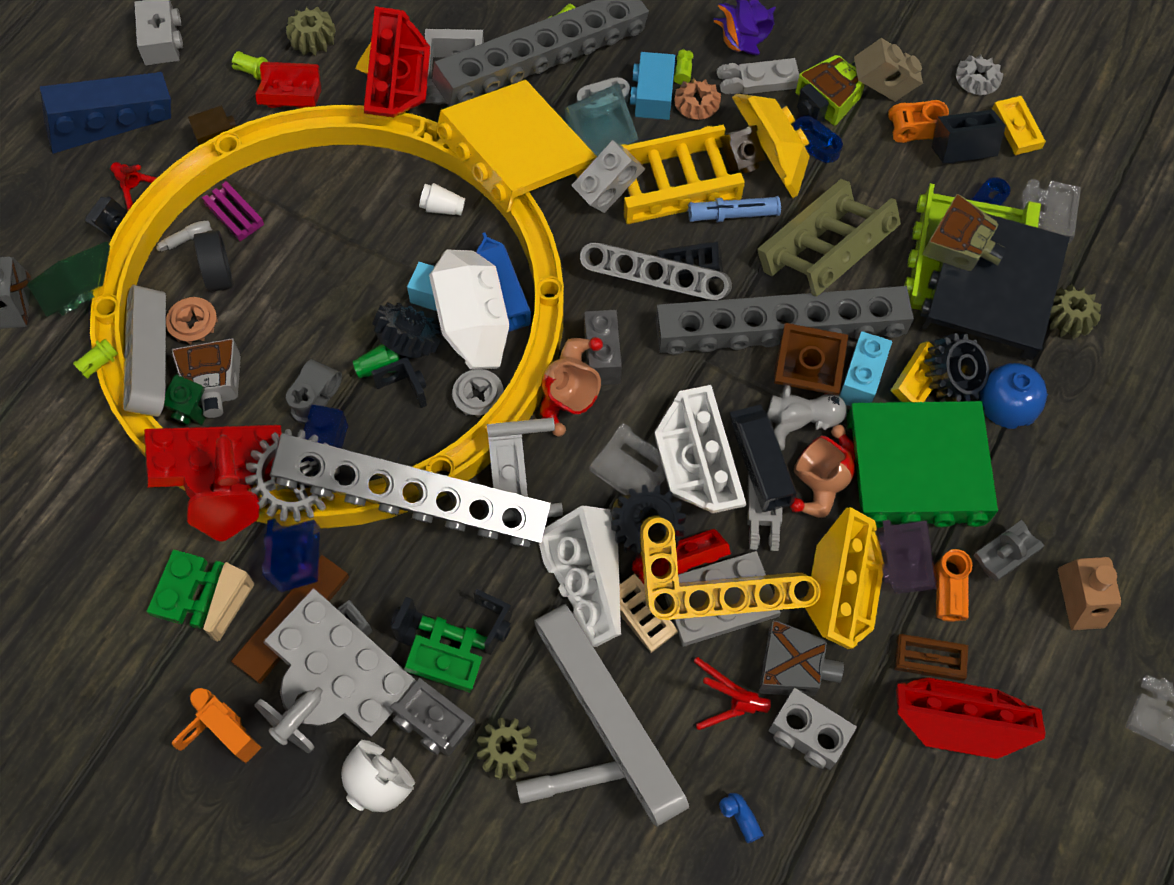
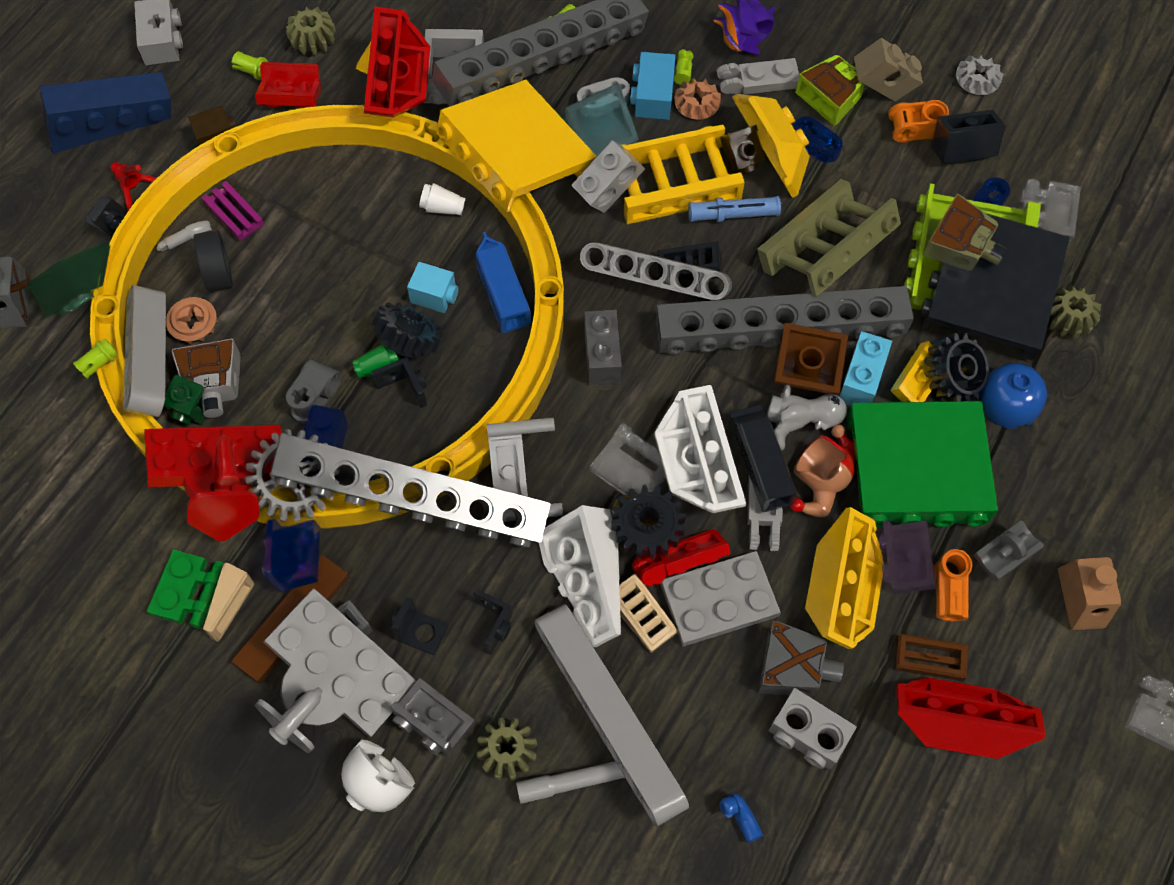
(221, 722): orange piece -> none
(443, 662): green plate -> none
(470, 307): white wedge -> none
(481, 380): light grey gear -> none
(570, 382): nougat piece -> none
(714, 589): yellow beam -> none
(741, 702): red plant -> none
(812, 103): black plate -> none
(1020, 125): yellow plate -> none

